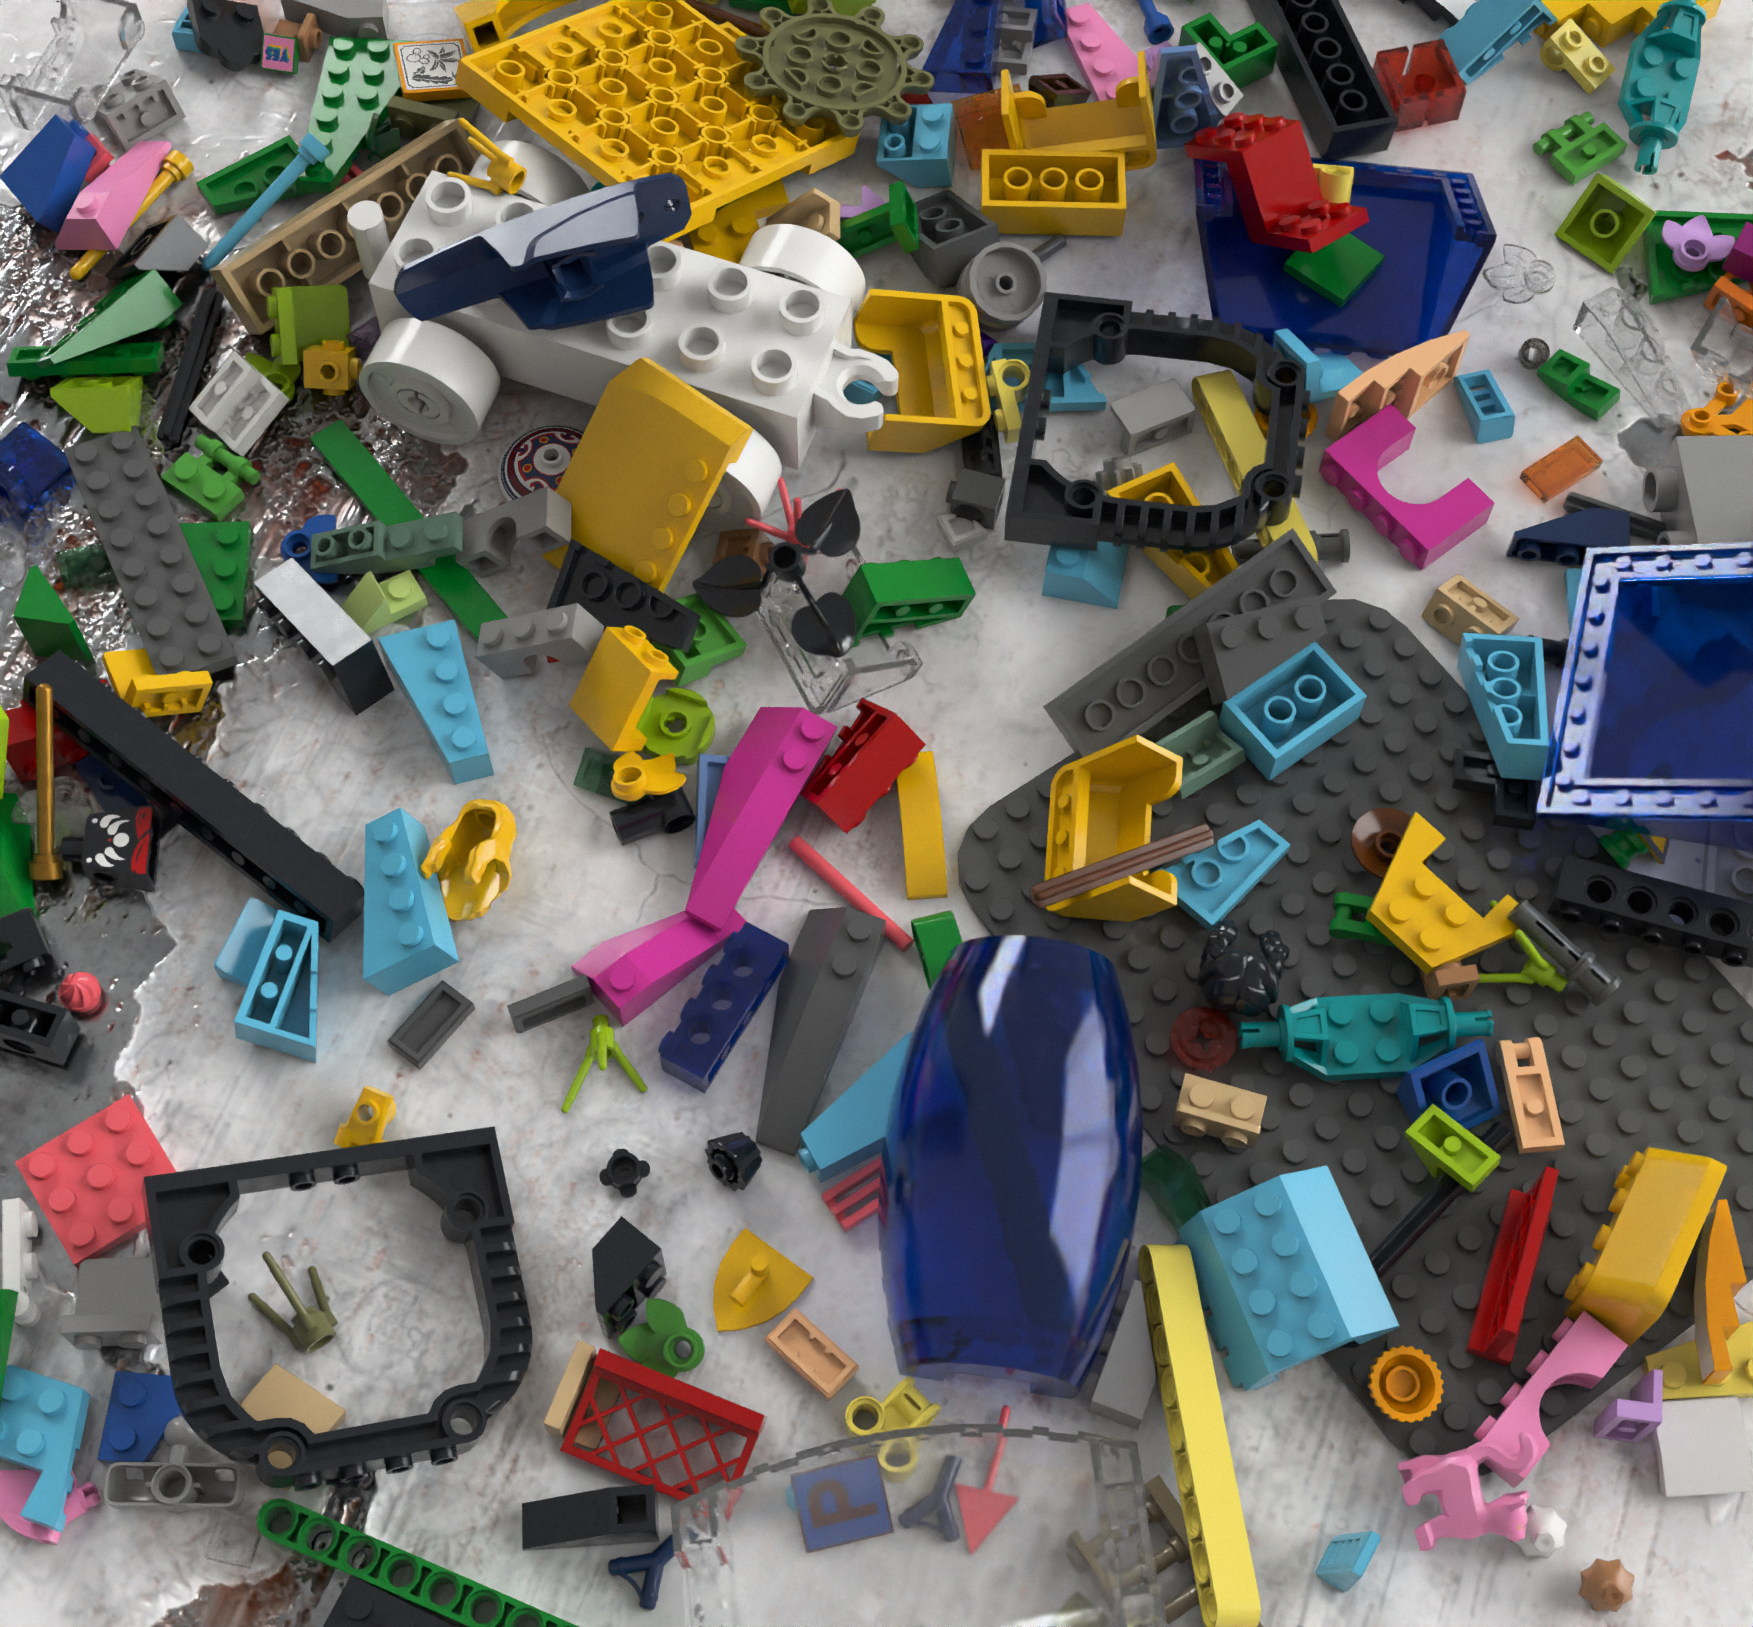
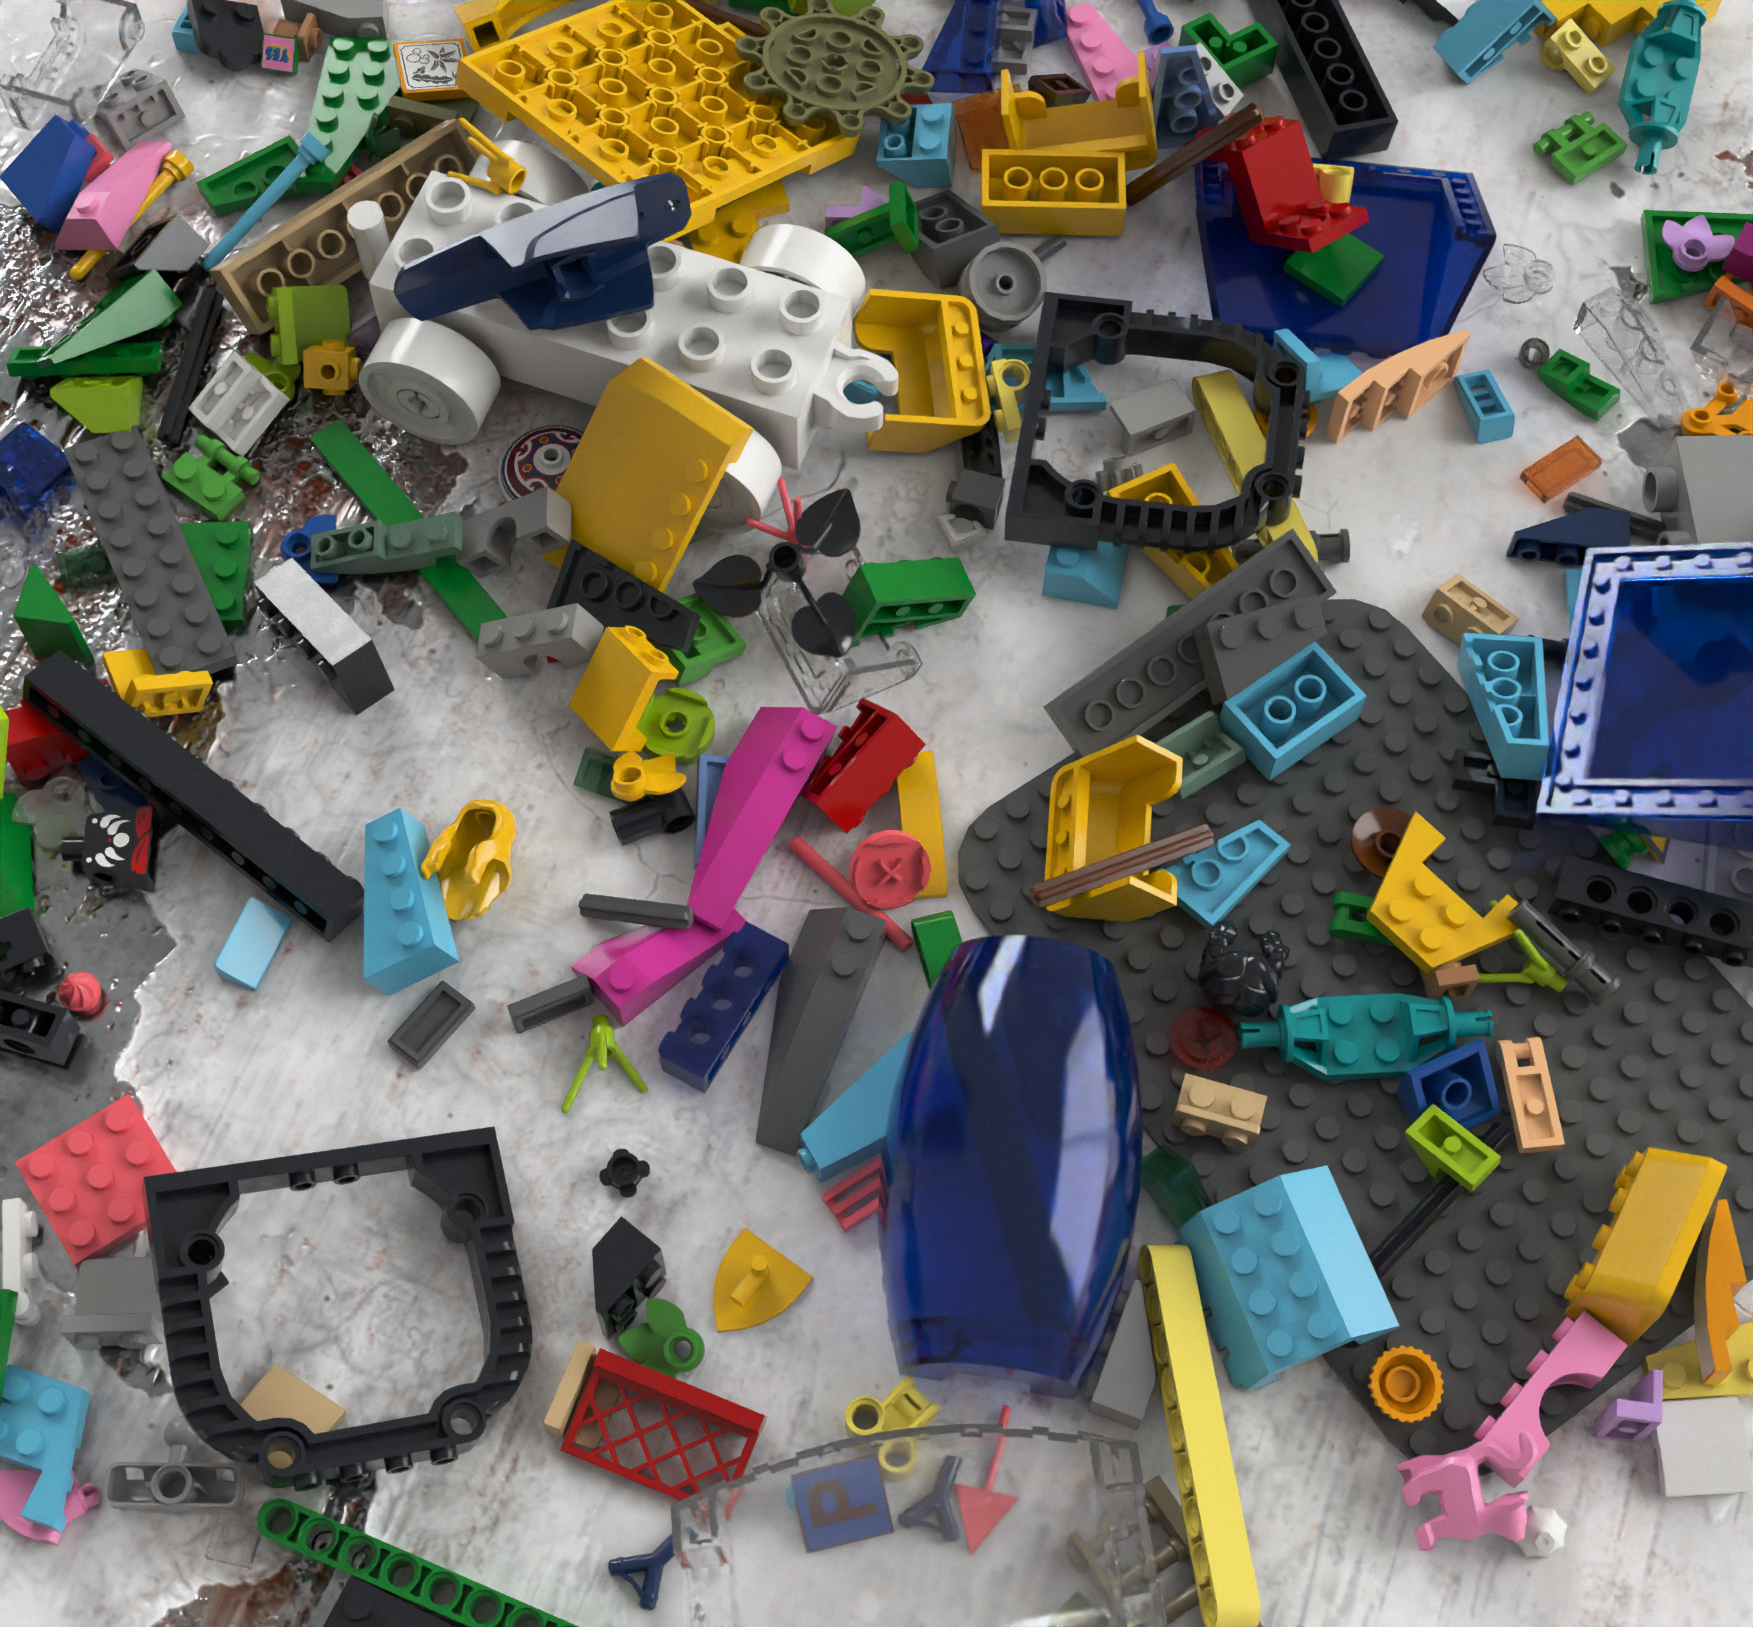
(45, 862): pearl gold piece -> none
(137, 1417): blue wing -> none
(283, 990): medium azure wedge -> none
(311, 1327): olive plant -> none
(360, 1126): yellow plate -> none
(383, 603): yellowish green slope -> none
(438, 687): medium azure wedge -> none
(592, 1518): black slope -> none
(636, 911): none -> dark grey axle
(733, 1159): black piece -> none
(745, 542): medium nougat bracket -> none
(811, 1354): light nougat plate -> none
(813, 211): tan bracket -> none
(889, 869): none -> coral tile
(1194, 153): none -> reddish brown axle
(1347, 1559): medium azure slope -> none
(1417, 530): dark pink arch -> none
(1428, 89): clear red piece -> none
(1512, 1270): red fence -> none
(1605, 222): lime slope -> none
(1606, 1585): medium nougat piece -> none

